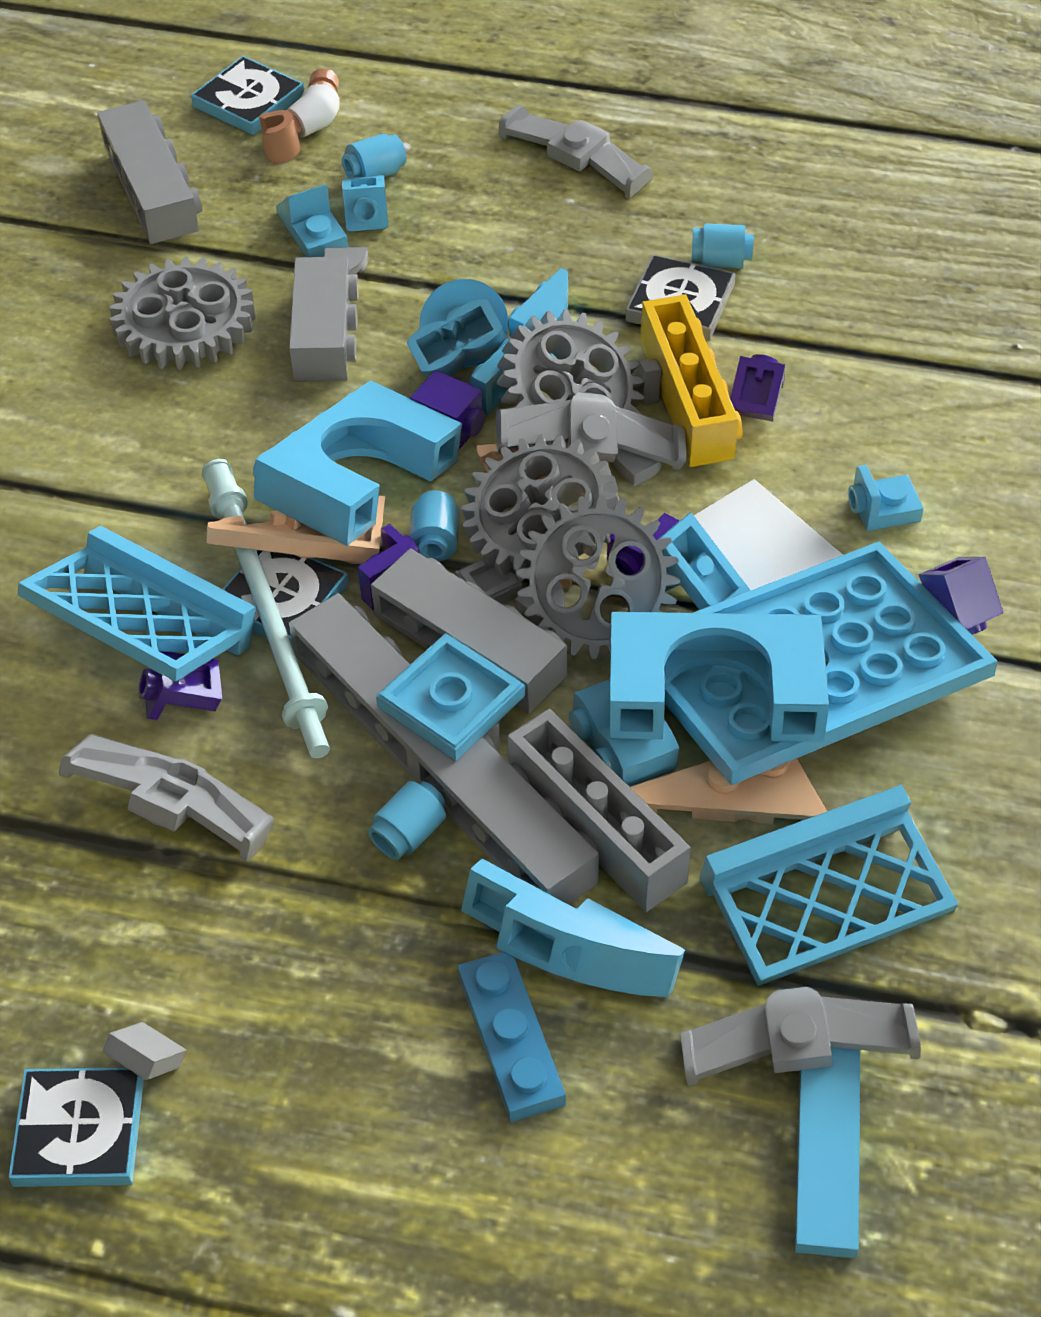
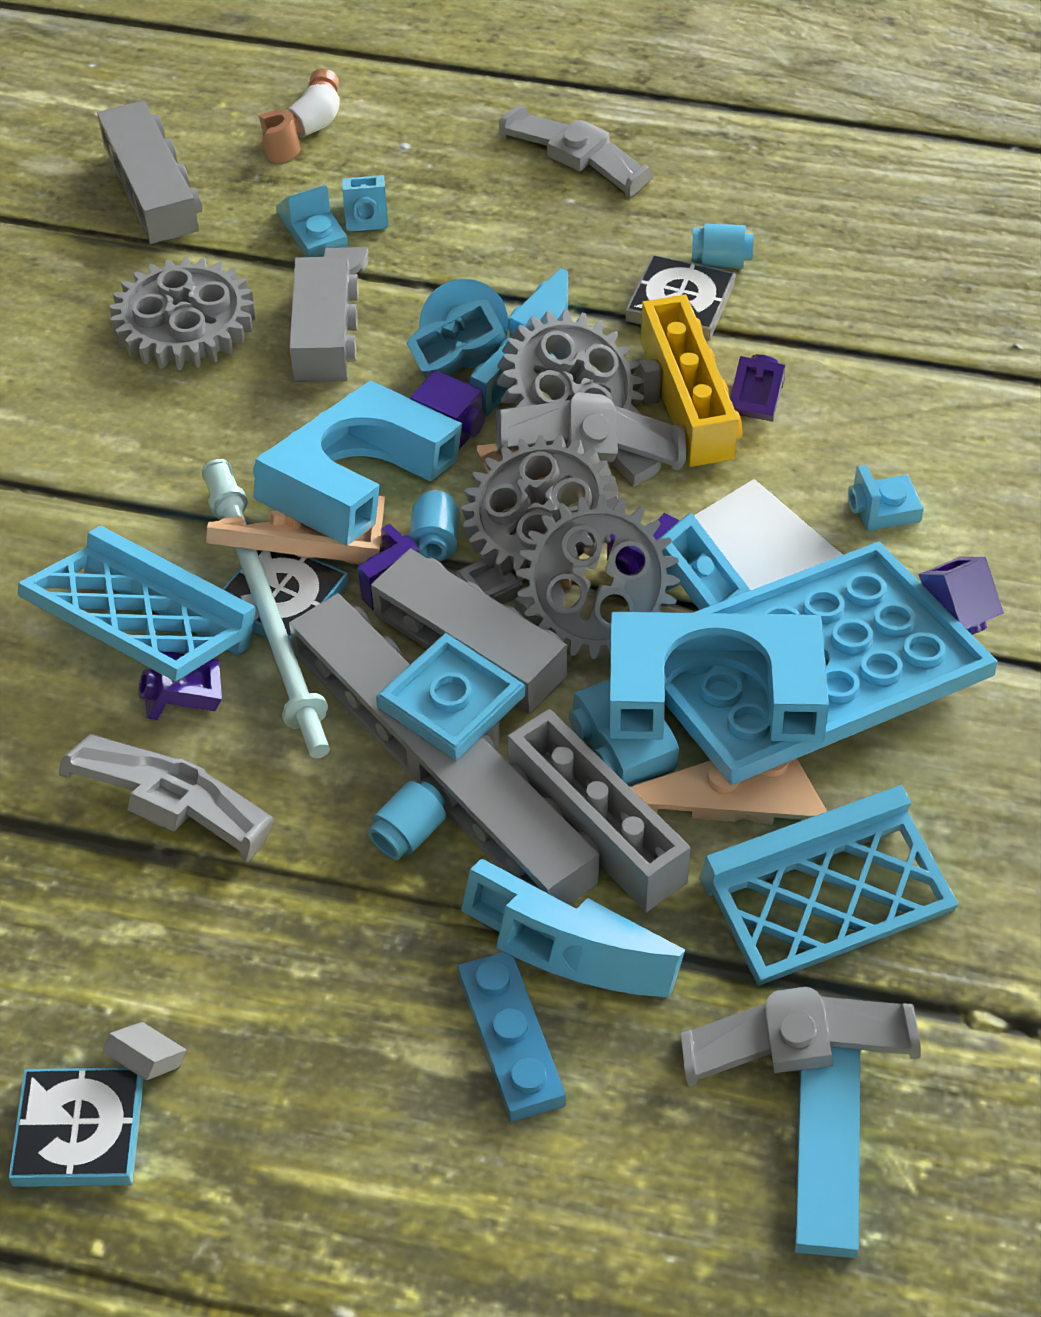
(245, 93): tile -> none
(374, 156): medium azure brick -> none

